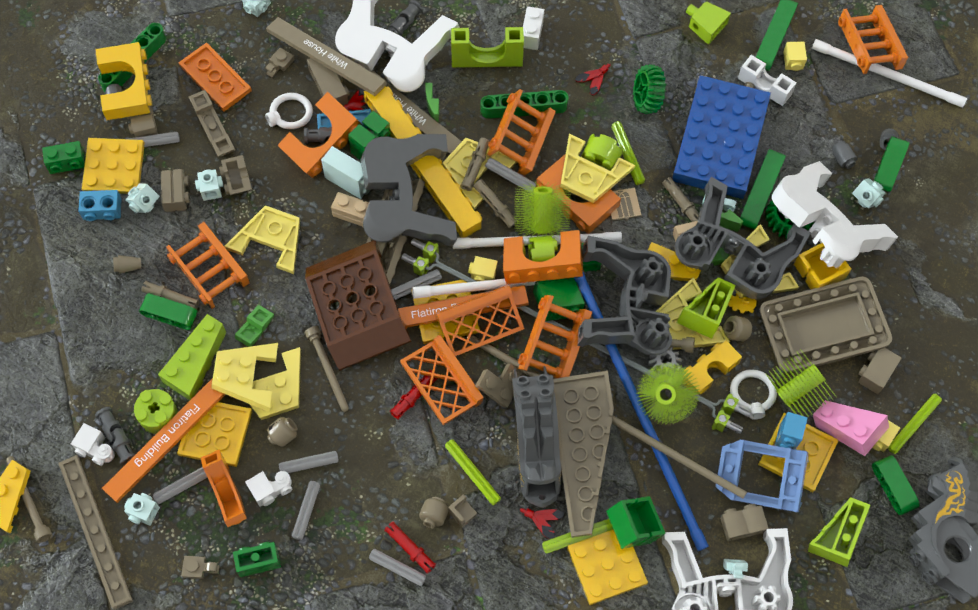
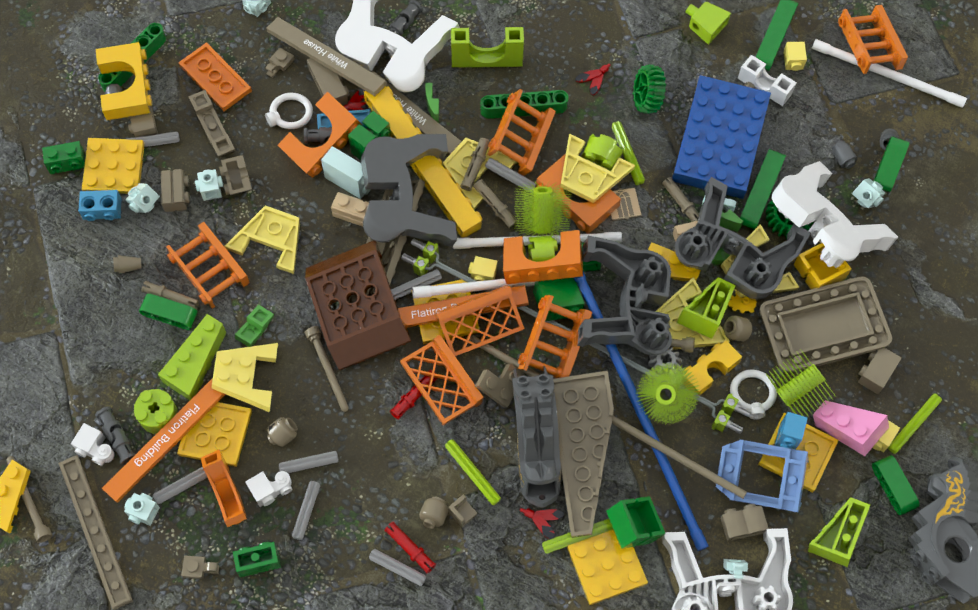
(284, 386): light yellow wing -> none
(532, 27): white brick -> none

